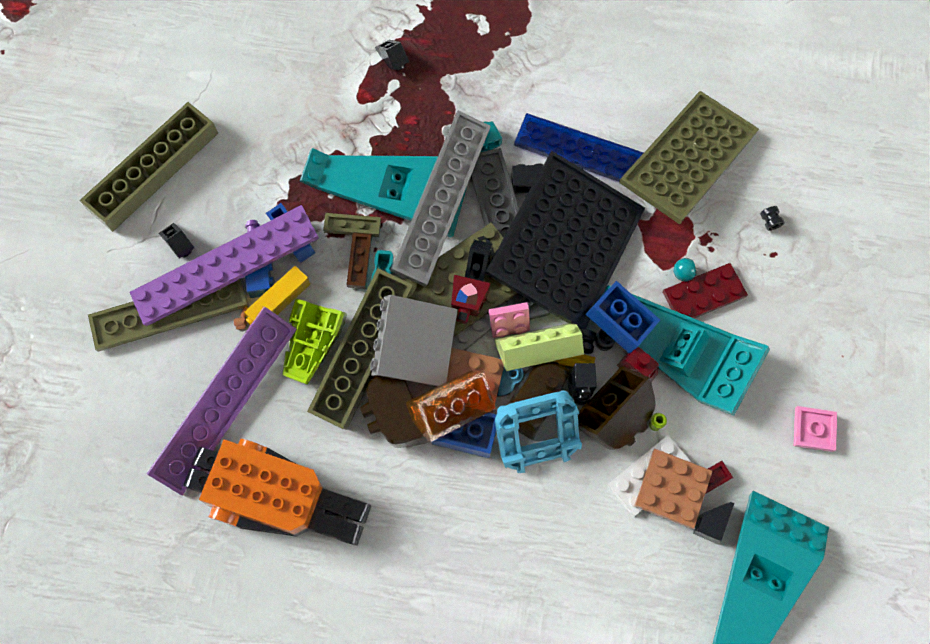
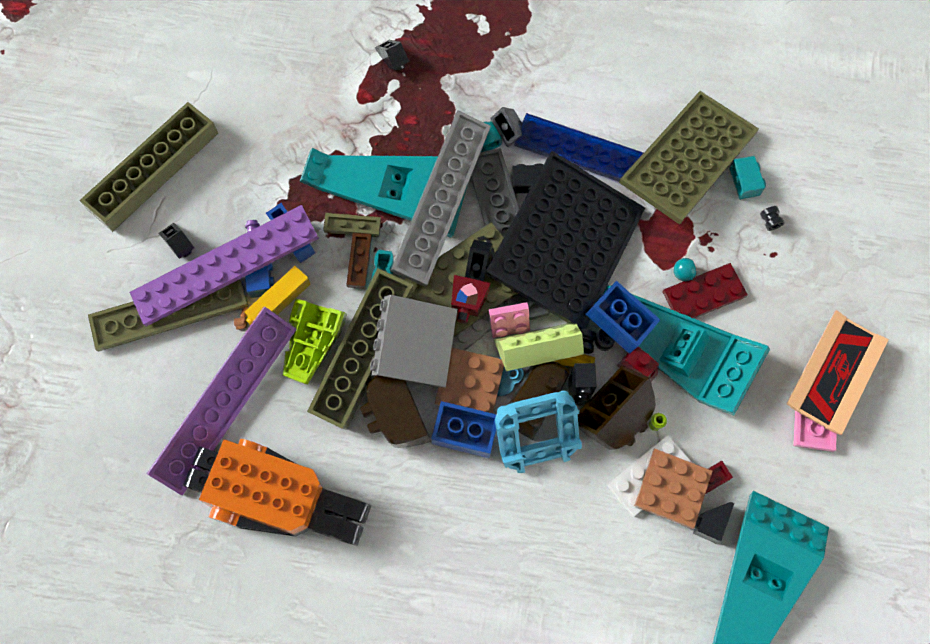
(451, 405): clear orange slope -> none
(507, 125): none -> black slope
(747, 177): none -> teal brick
(837, 373): none -> hinge

